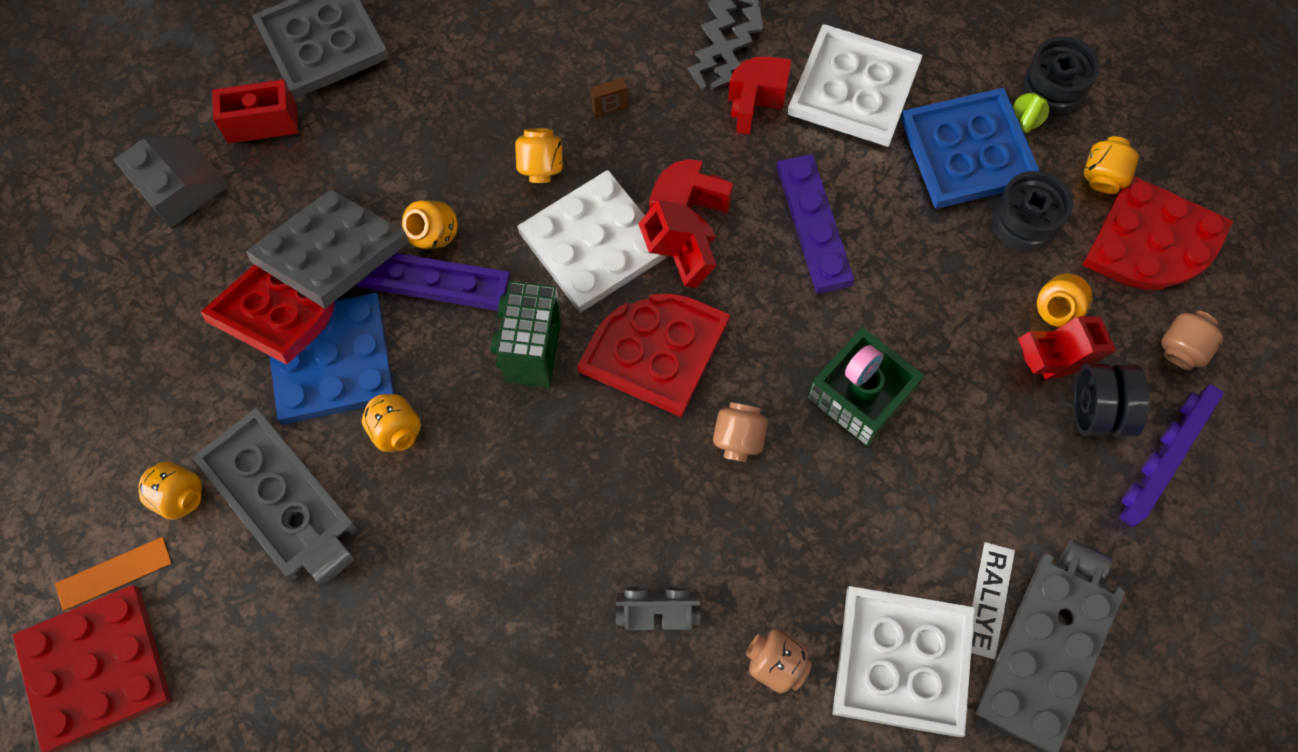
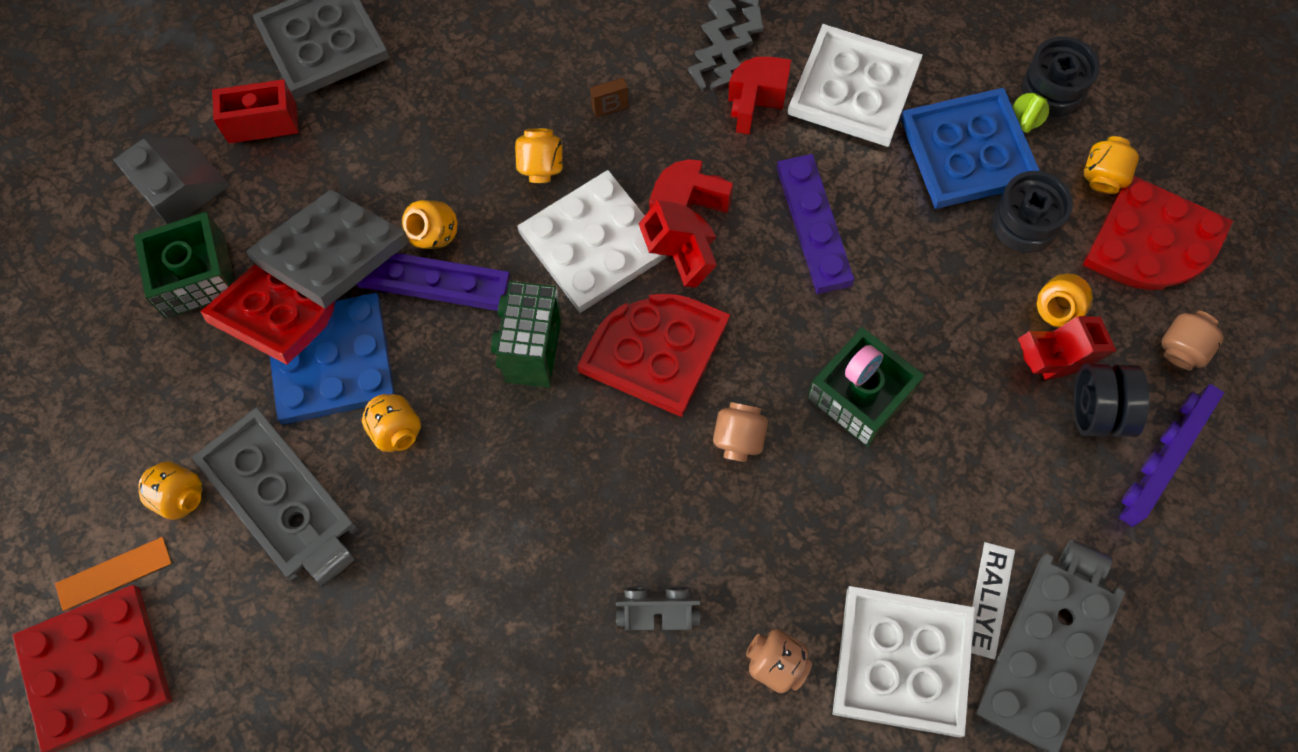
(184, 264): none -> dark green brick

